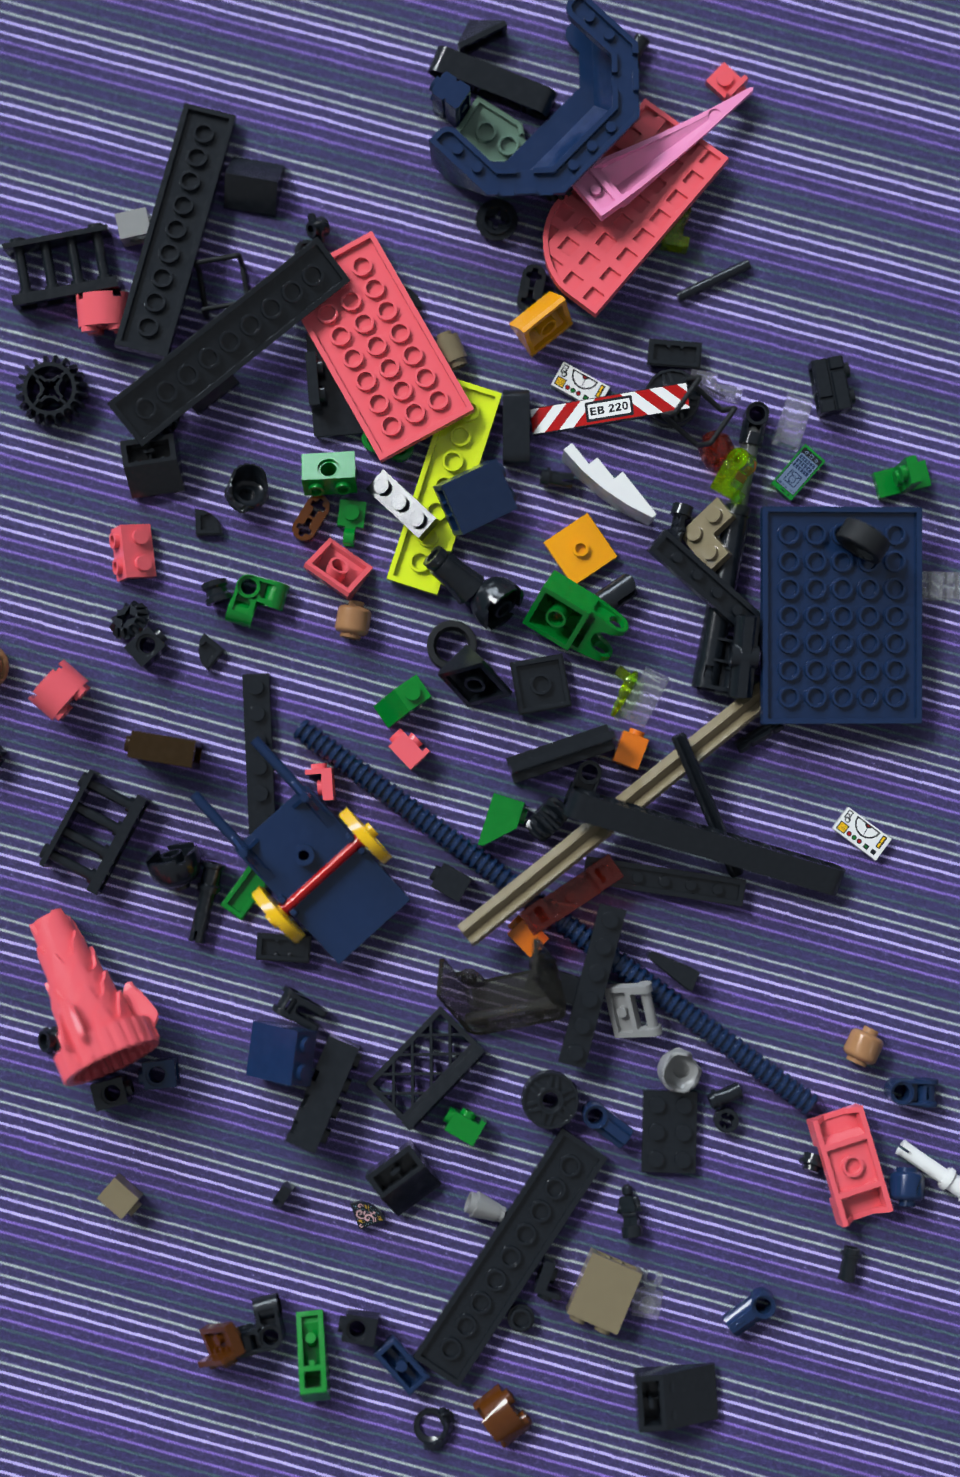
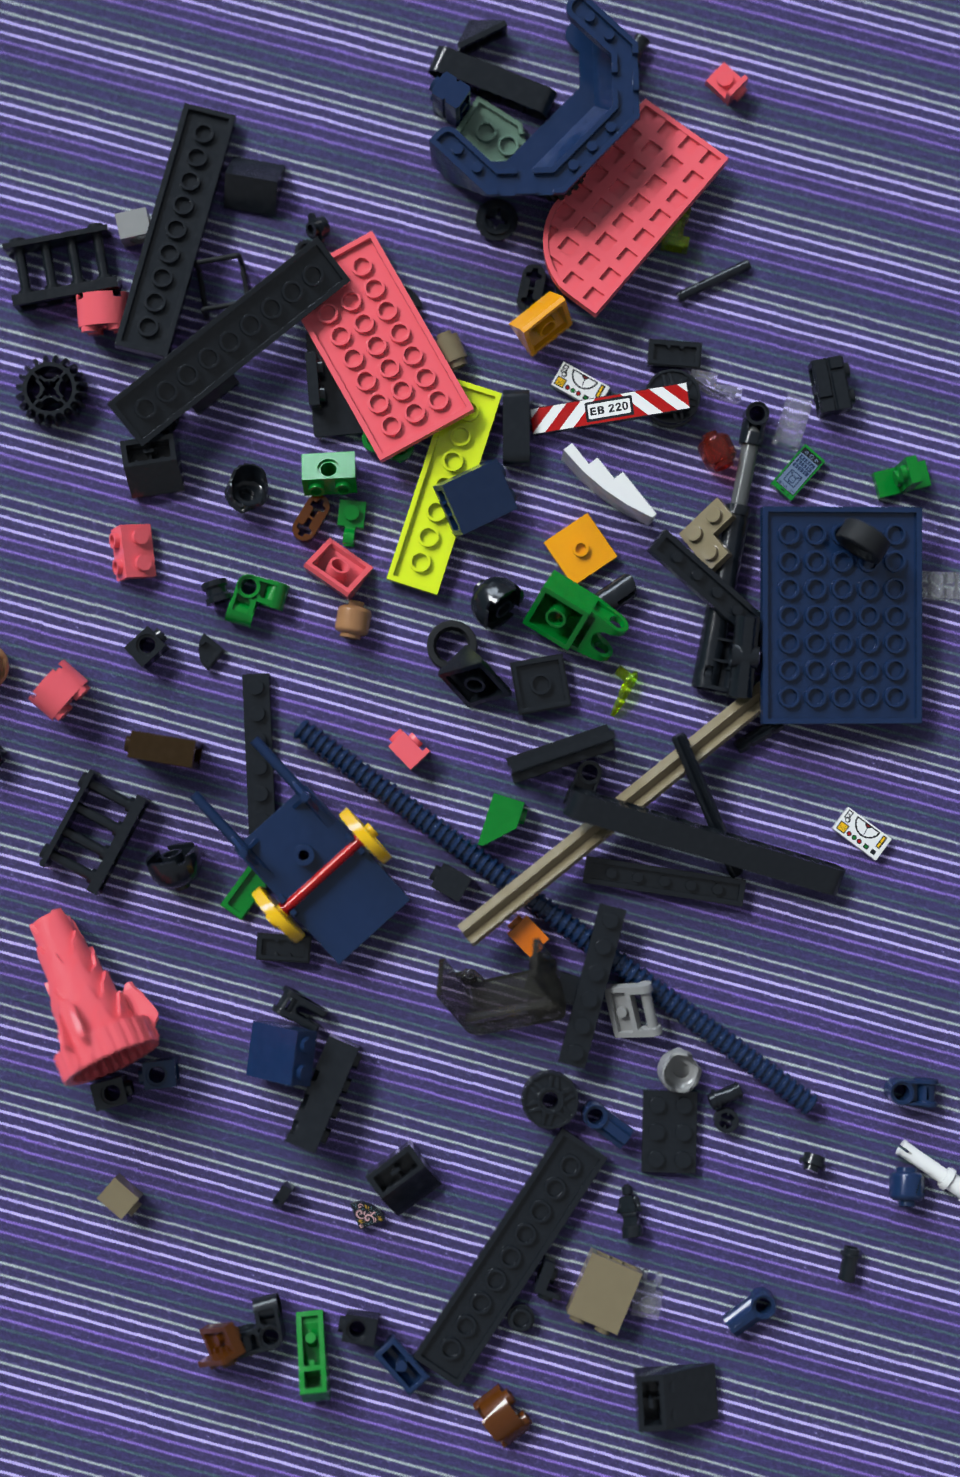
(48, 1040): black plate -> none
(132, 626): black gear -> none
(207, 524): black tile -> none
(208, 888): black pin -> none
(326, 785): coral bracket -> none
(402, 505): plate -> none
(402, 701): green slope -> none
(435, 1442): black piece -> none
(437, 1089): black fence -> none
(453, 574): black plant -> none
(463, 1124): green brick -> none
(483, 1207): light grey cone -> none
(546, 819): black gear -> none
(554, 479): black pin -> none
(571, 895): clear red slope -> none
(626, 173): bright pink plate -> none
(630, 749): orange brick -> none
(644, 697): clear slope -> none
(679, 972): black slope -> none
(680, 513): black piece -> none
(694, 386): black piece -> none
(734, 474): clear neon green leg -> none
(850, 1164): coral piece -> none
(863, 1046): medium nougat head -> none

